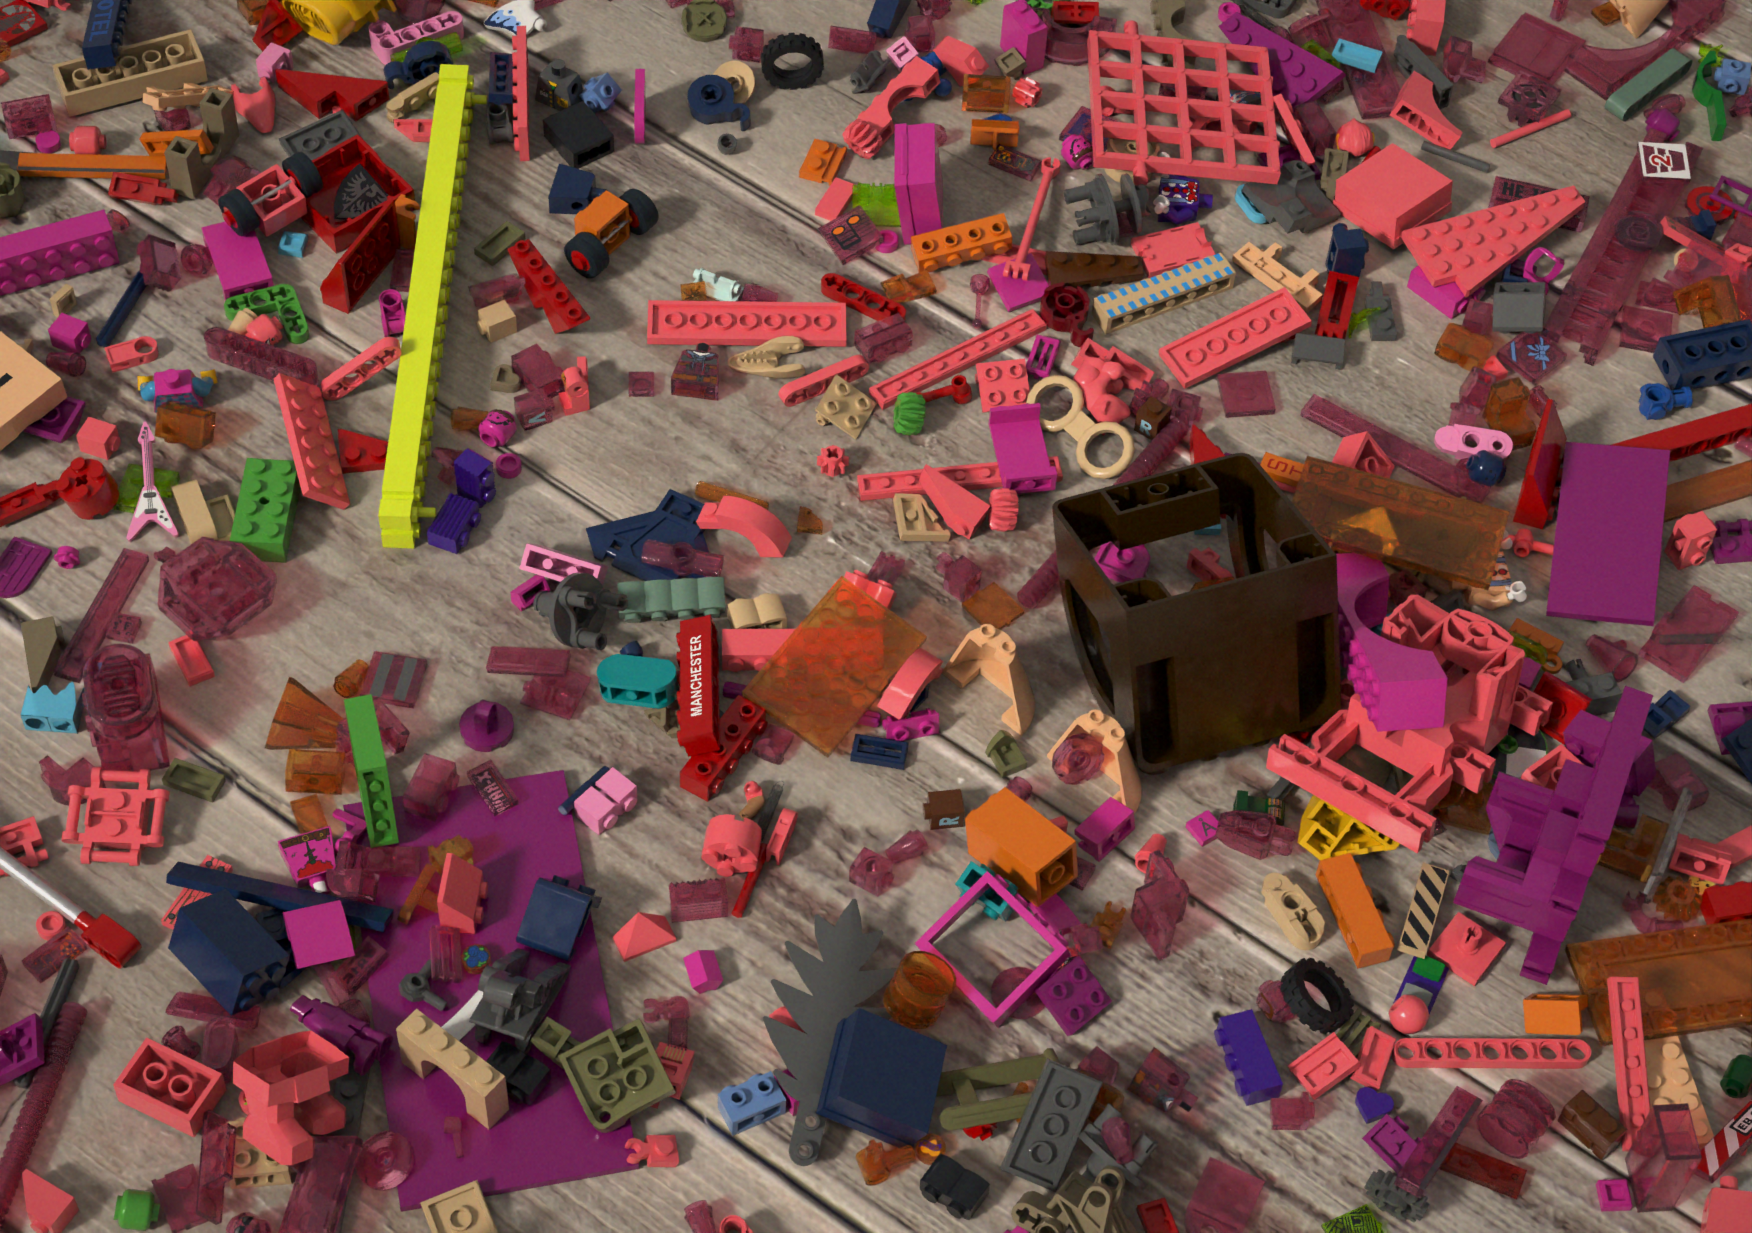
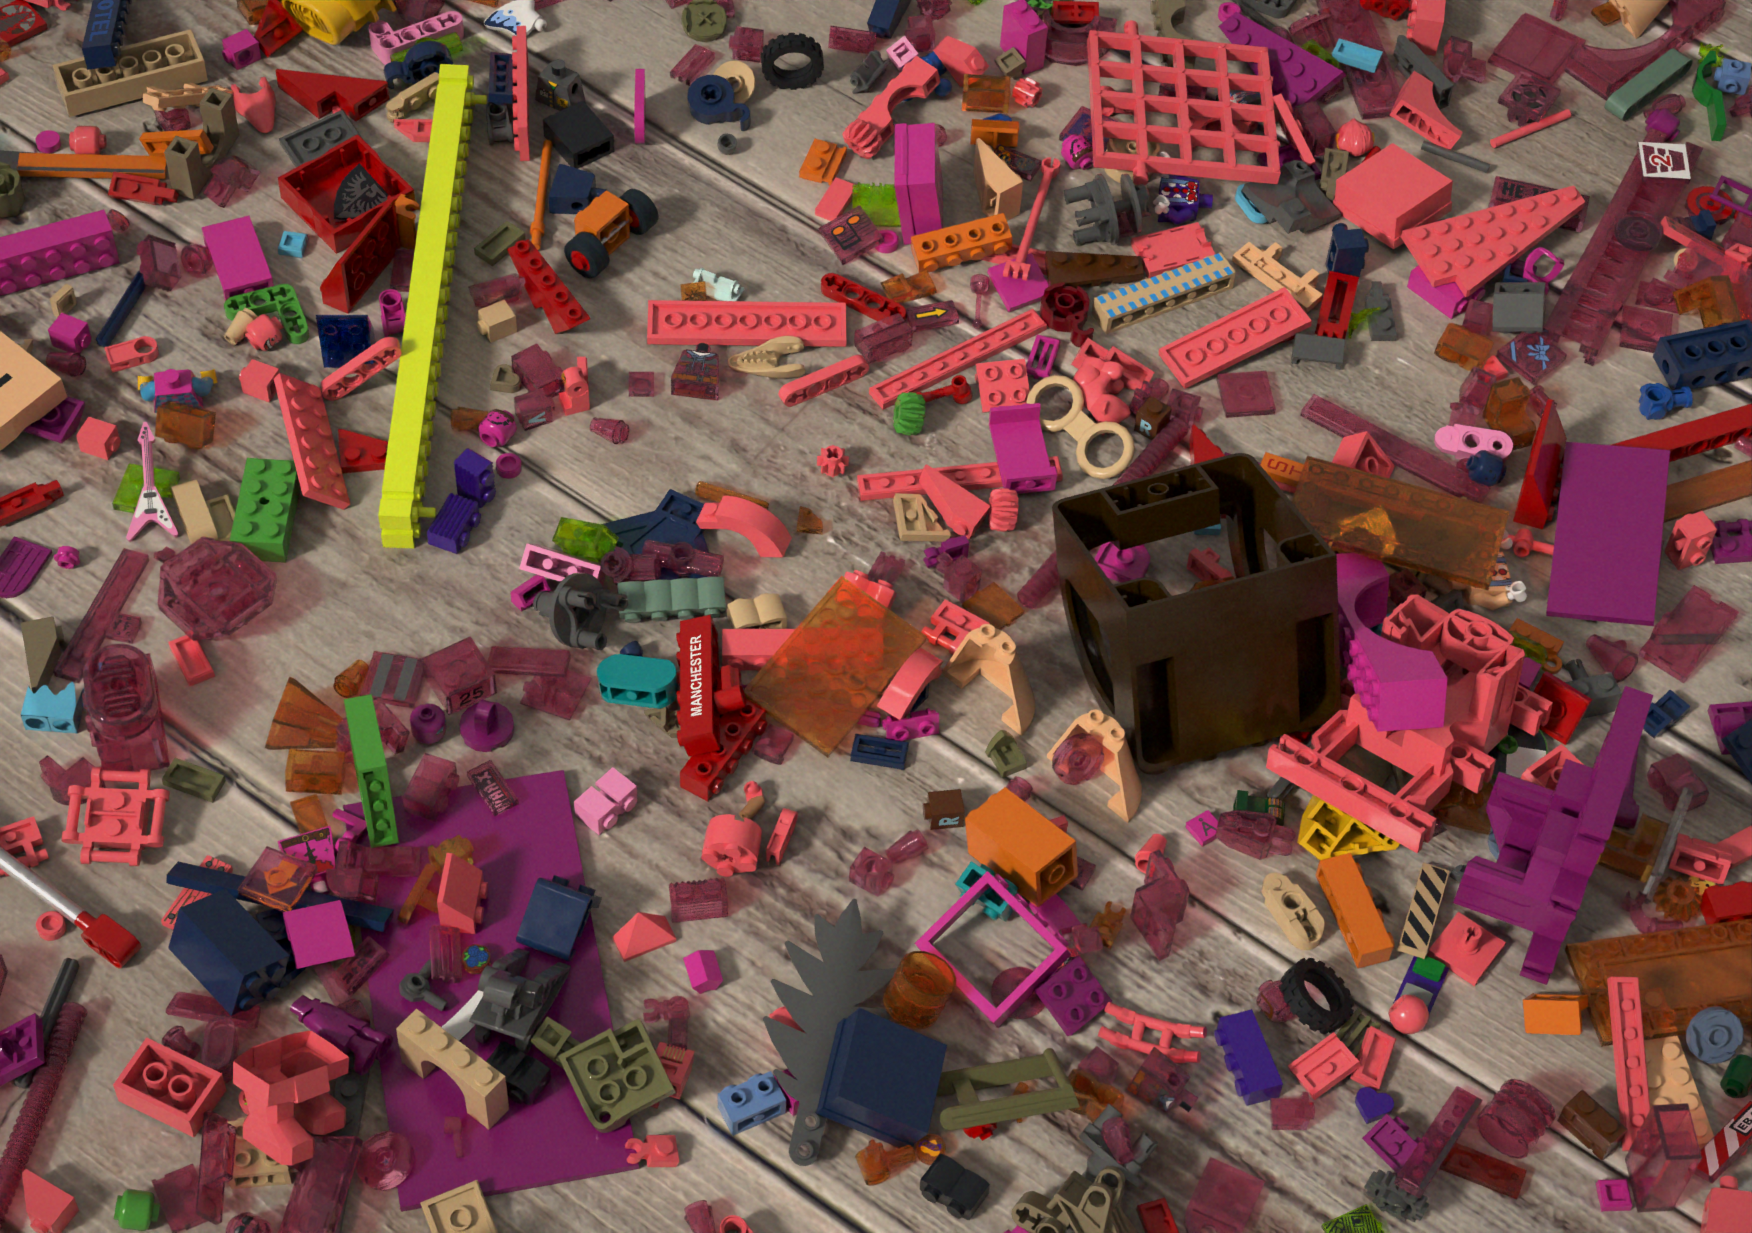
(28, 116): clear pink brick -> none
(50, 956): clear pink tile -> none
(87, 488): red brick -> none
(241, 49): none -> dark pink brick
(257, 356): clear pink beam -> none
(258, 380): none -> coral brick
(272, 197): brick -> none
(273, 58): bright pink brick -> none
(277, 879): none -> clear pink tile
(344, 338): none -> clear blue slope
(428, 723): none -> magenta head
(446, 457): clear pink tile -> none
(459, 675): none -> clear pink brick
(538, 227): none -> orange bar
(568, 804): dark blue piece -> none
(584, 538): none -> clear neon green brick
(600, 92): medium blue brick -> none
(610, 429): none -> clear pink cone
(626, 567): none -> clear pink piece
(696, 66): none -> clear pink tile
(729, 691): none -> red piece
(749, 884): red bar -> none
(757, 293): clear pink cone -> none
(771, 811): dark grey piece -> none
(844, 407): tan hinge -> none
(932, 316): none -> clear pink tile
(953, 546): none -> magenta plate
(953, 620): none -> coral plate
(996, 183): none -> light nougat slope
(1051, 1125): dark grey tile -> none
(1105, 828): dark pink hinge -> none
(1140, 1022): none -> coral piece
(1479, 1060): coral beam -> none
(1585, 739): magenta brick -> none
(1714, 1034): none -> sand blue tile

